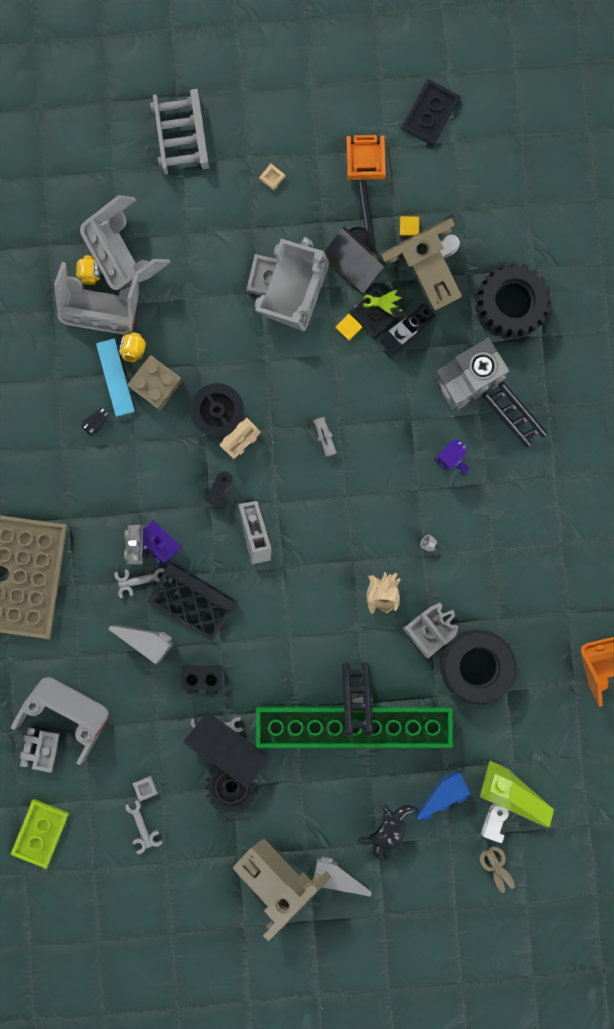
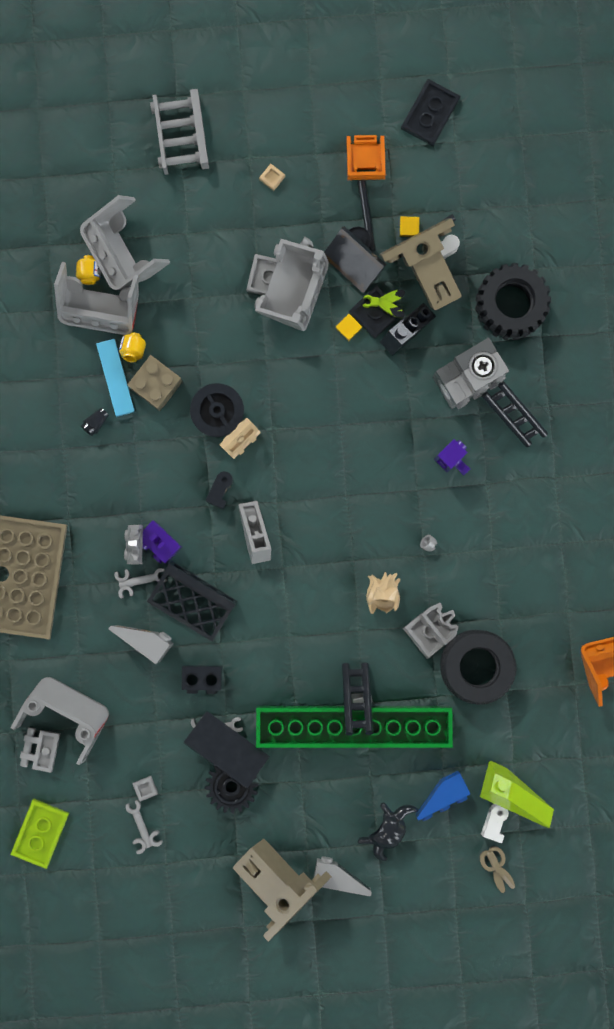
(321, 427): light grey pin -> none

